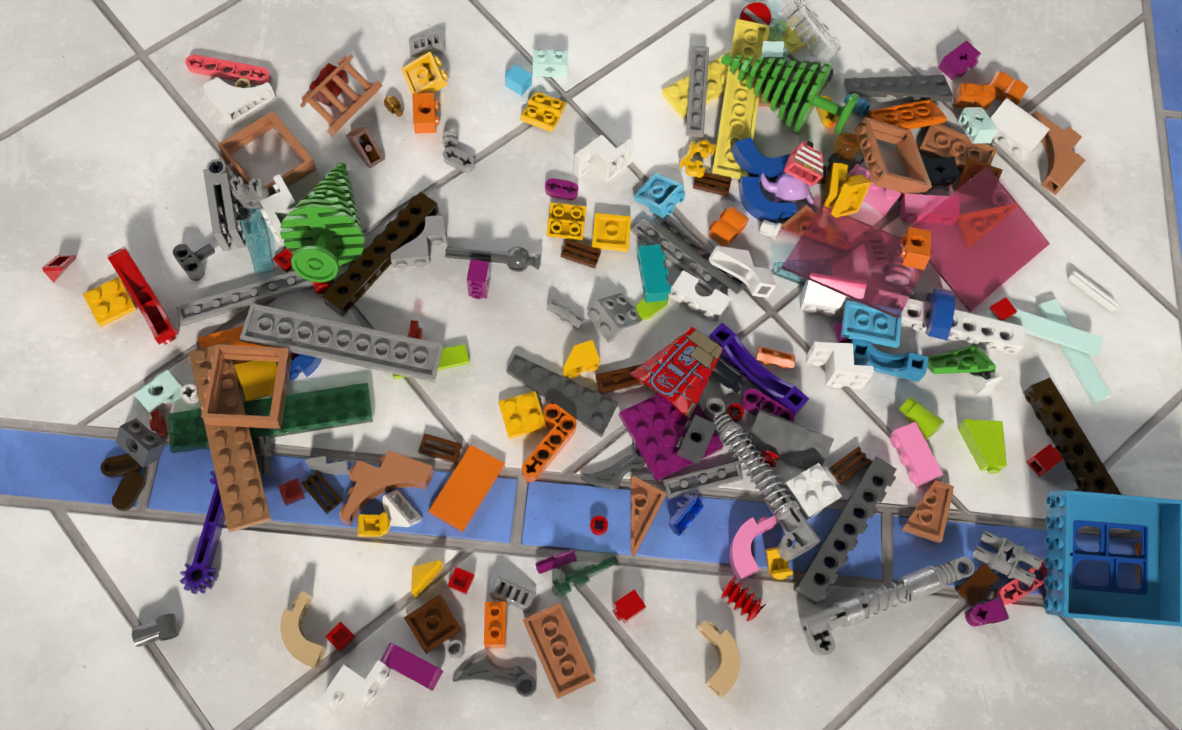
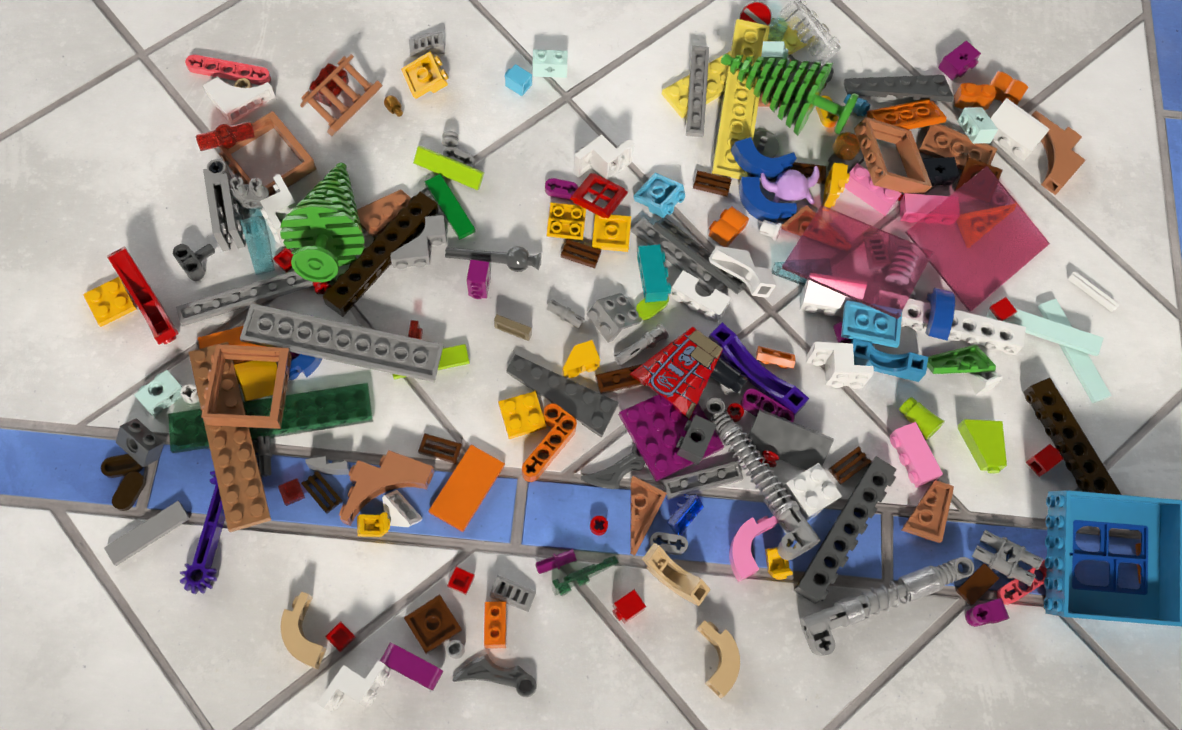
(57, 266): red slope -> none
(146, 533): none -> light grey tile
(158, 423): clear red plate -> none
(161, 629): dark grey piece -> none
(225, 136): none -> clear red piece
(365, 146): reddish brown slope -> none
(379, 213): none -> nougat wing
(423, 104): orange brick -> none
(423, 575): yellow slope -> none
(448, 167): none -> lime tile
(450, 206): none -> green tile
(512, 327): none -> dark tan tile
(543, 111): yellow slope -> none
(559, 650): nougat plate -> none
(612, 203): none -> red piece
(648, 340): none -> light grey pin
(670, 538): none -> light grey beam
(674, 577): none -> tan arch
(695, 168): yellow helmet -> none
(741, 599): red piece -> none
(766, 143): none -> light grey piece
(805, 163): torso -> none
(851, 196): yellow plate -> none
(916, 248): orange brick -> none

